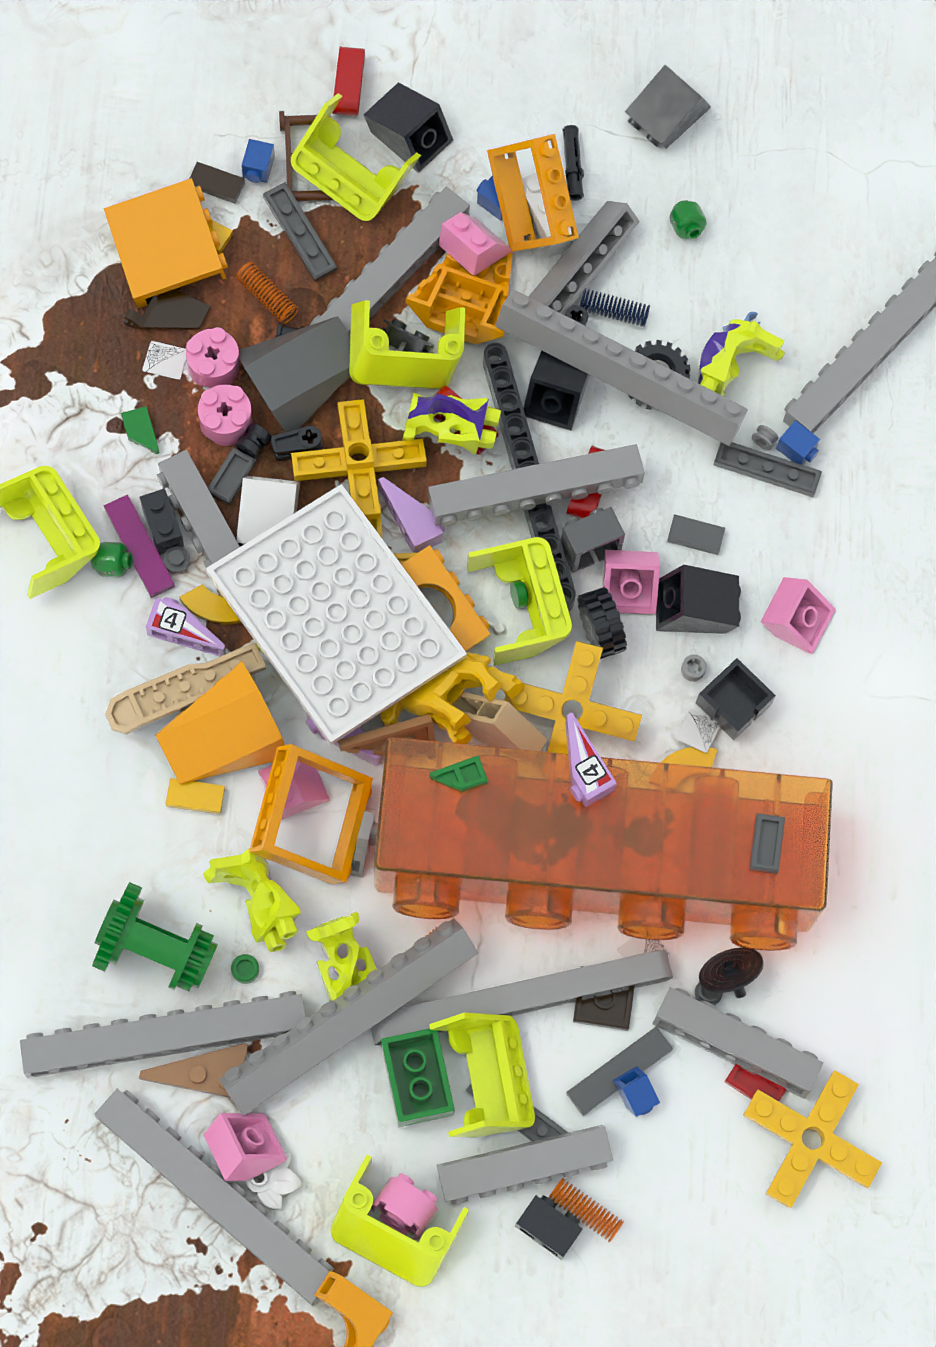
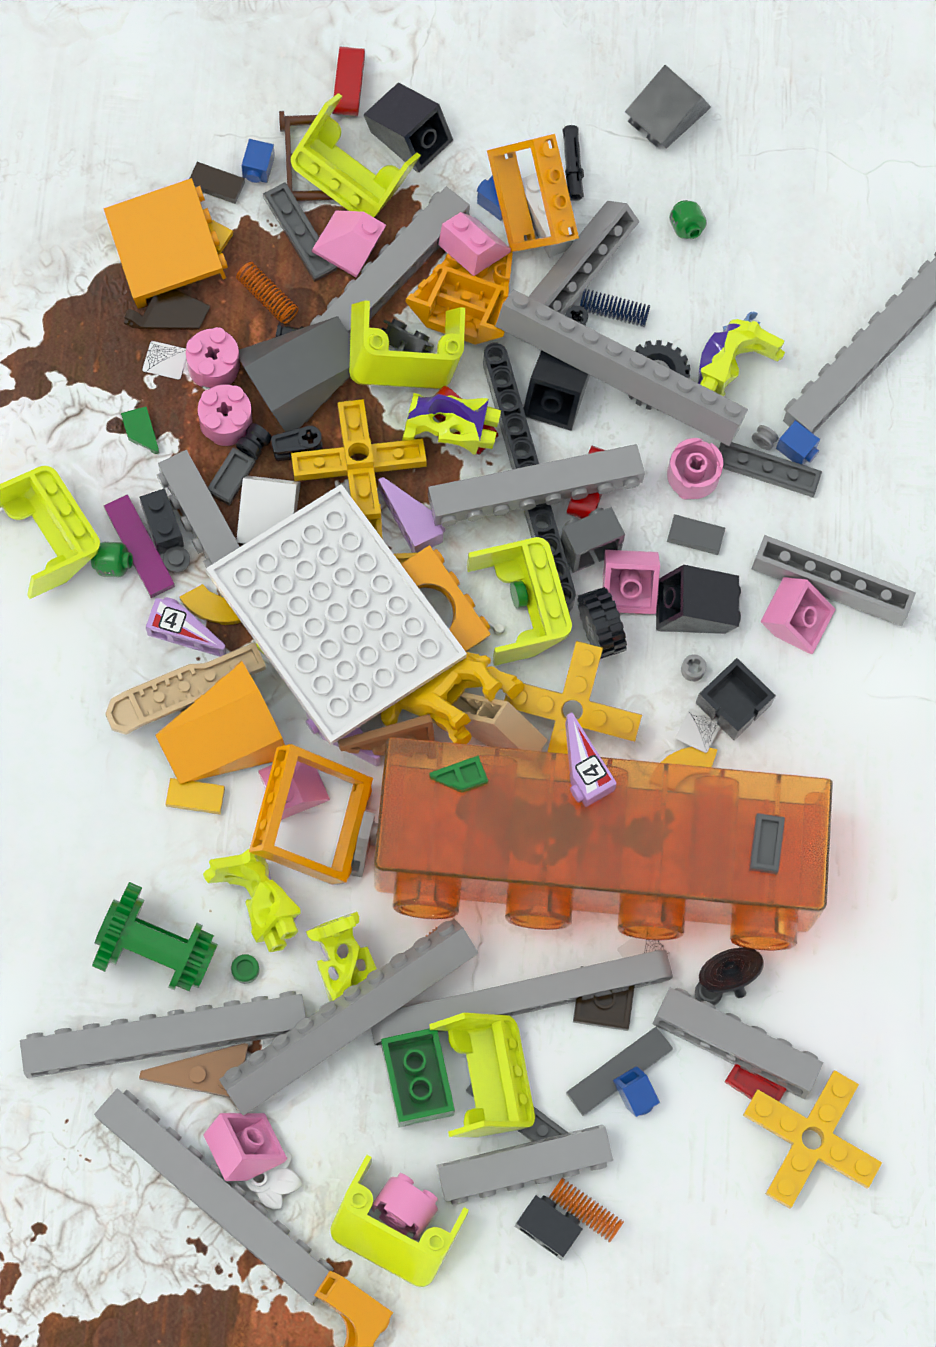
(349, 240): none -> bright pink slope
(707, 466): none -> bright pink brick
(835, 580): none -> light grey brick

